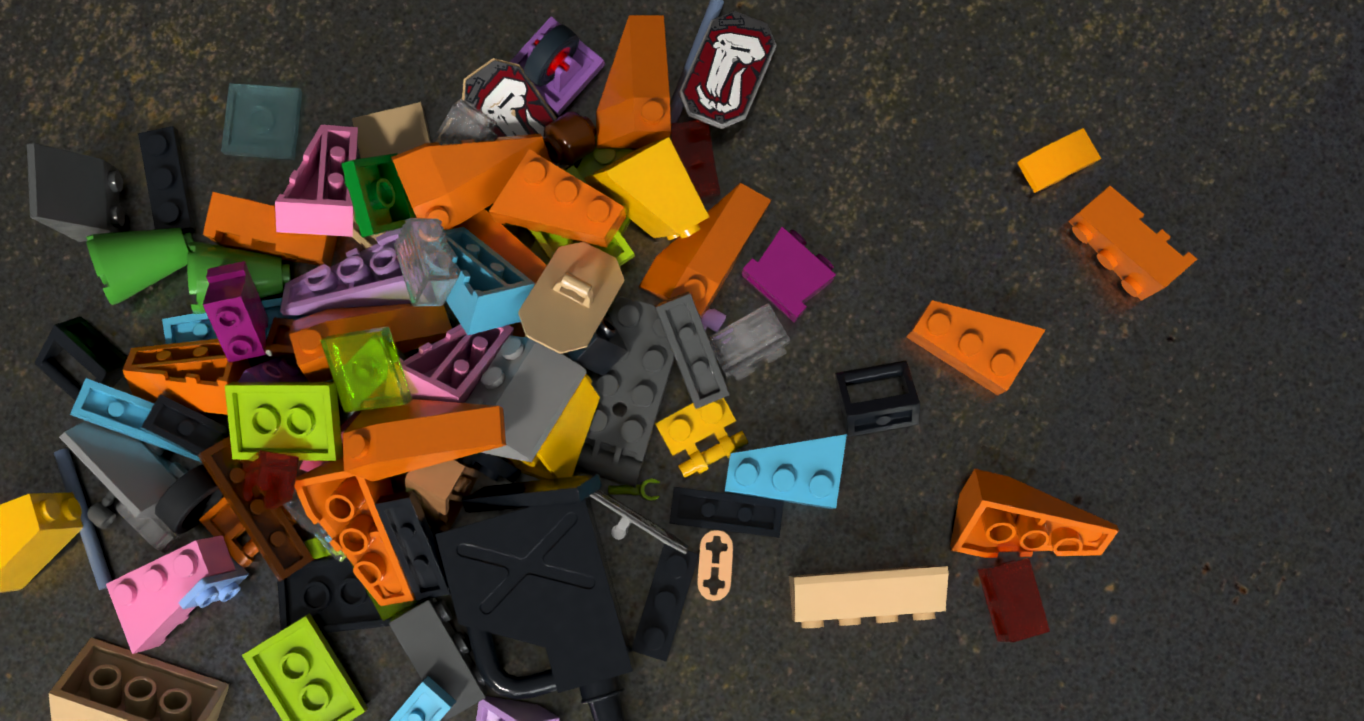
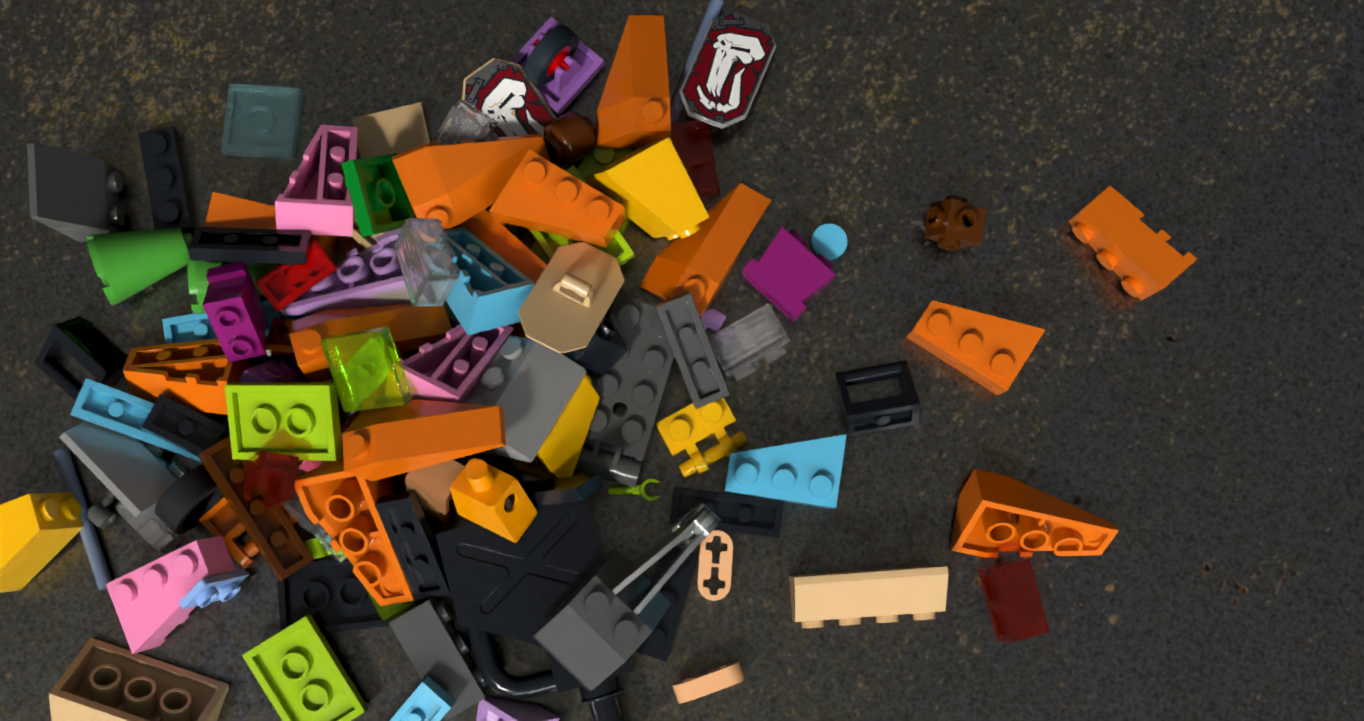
(250, 245): none -> black plate
(288, 283): none -> red plate
(481, 495): none -> light orange torso
(617, 605): none -> dark grey slope
(630, 516): light grey shield -> none
(708, 682): none -> light nougat beam
(829, 241): none -> medium azure tile
(955, 223): none -> reddish brown brick
(1059, 160): light orange slope -> none

